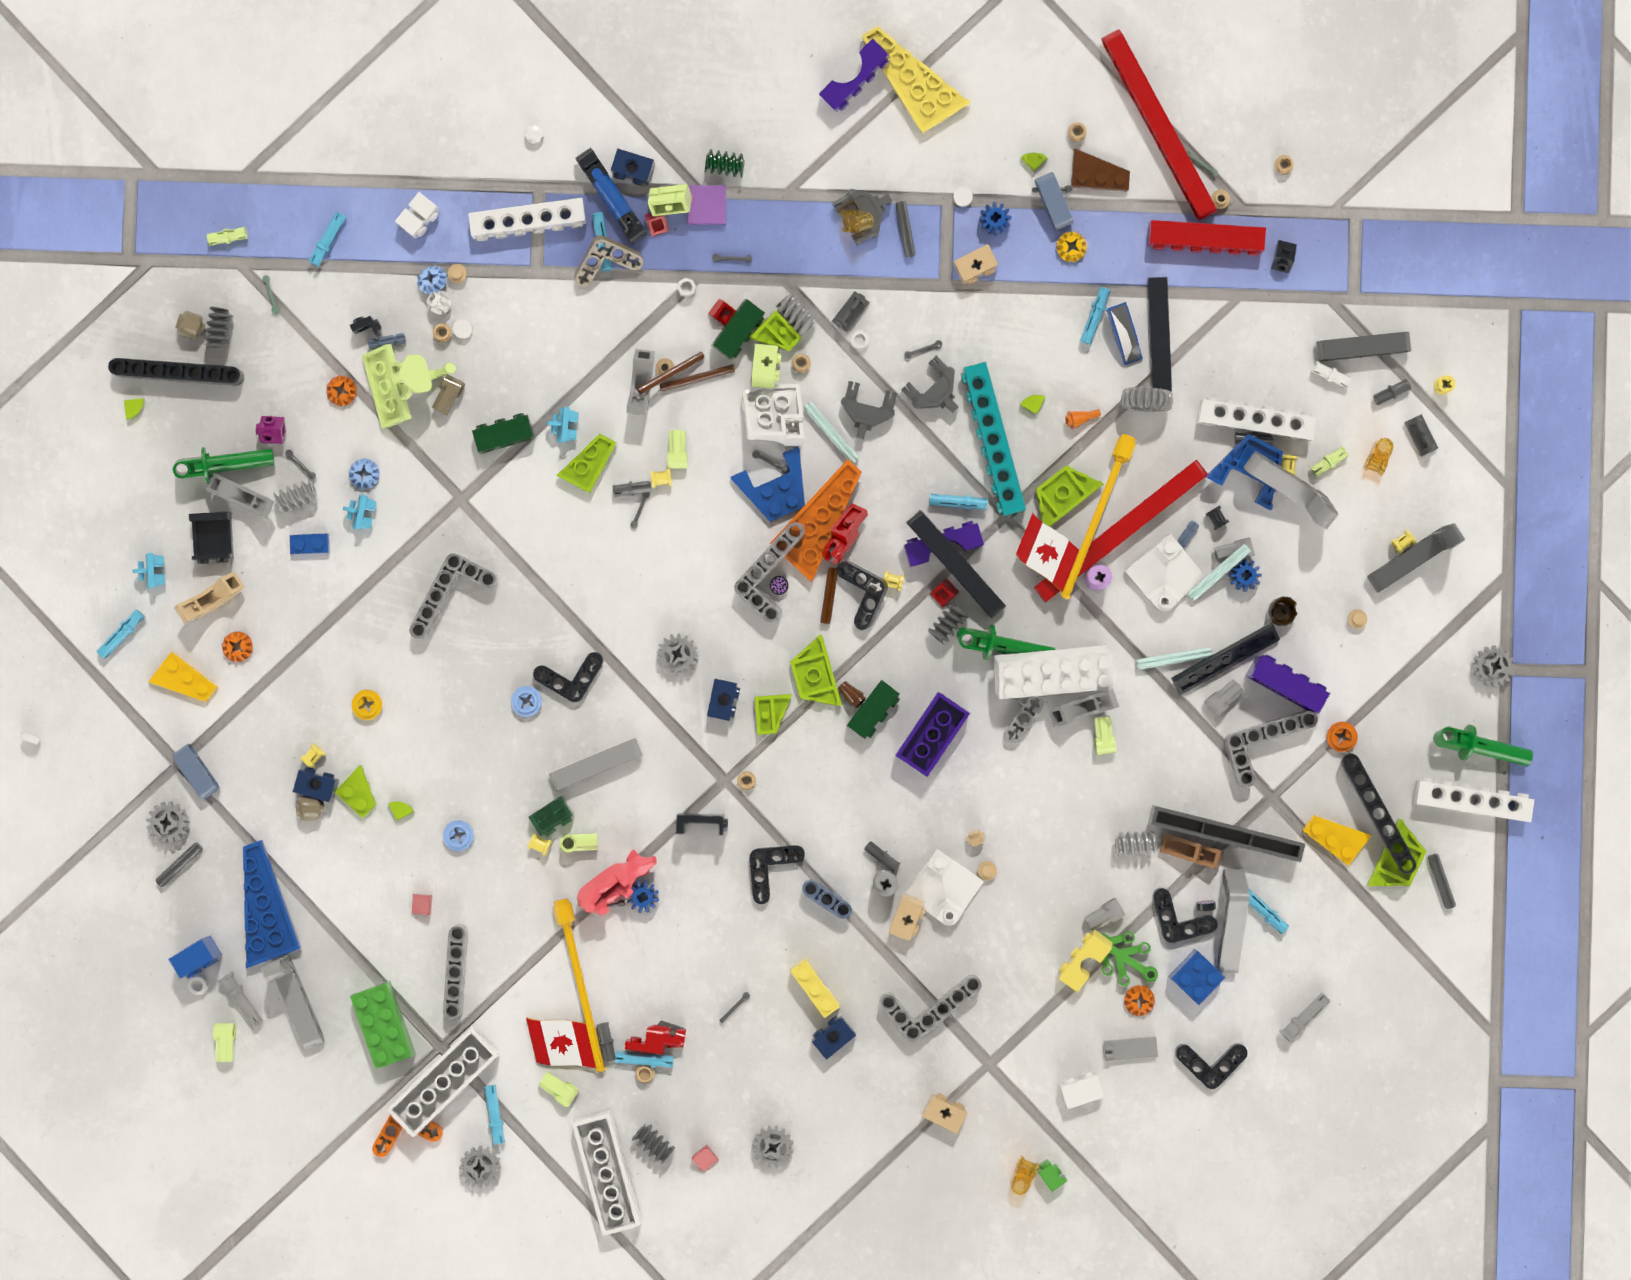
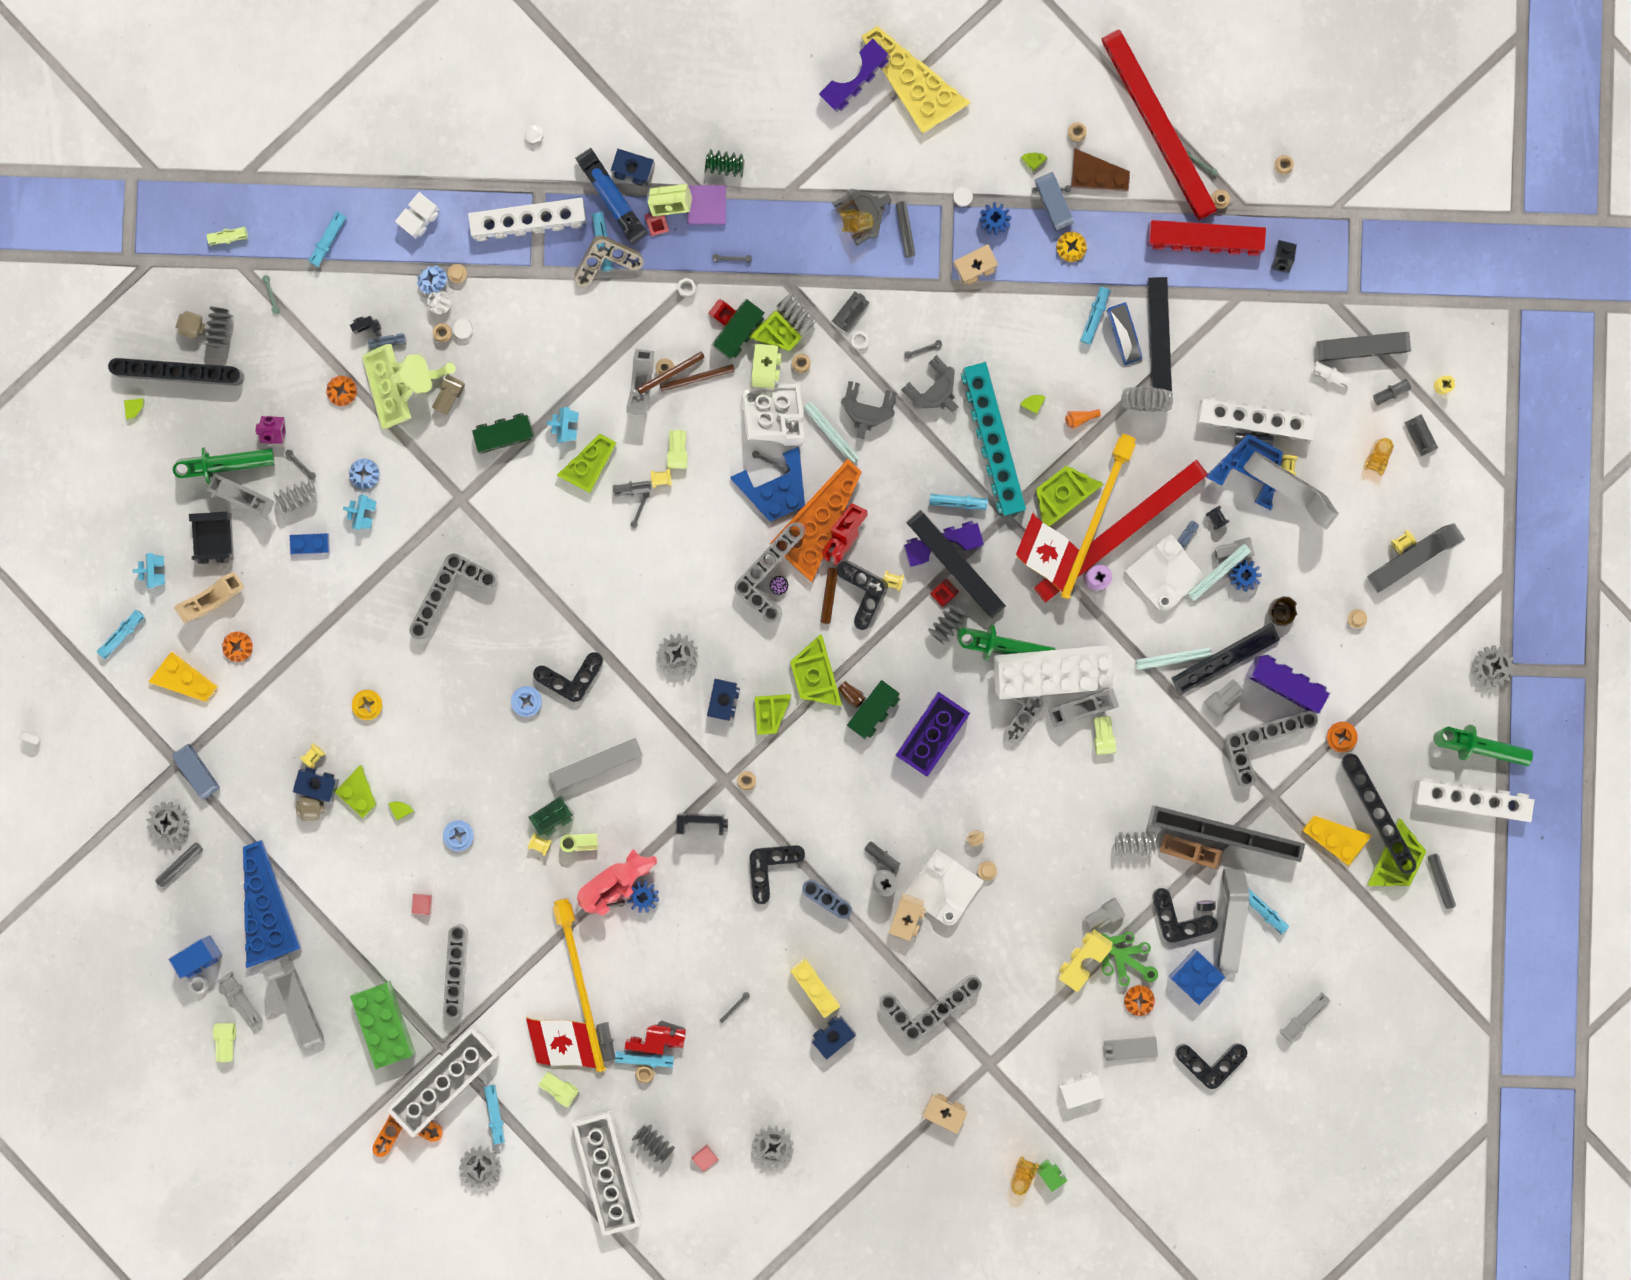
(1329, 461): yellowish green pin -> none

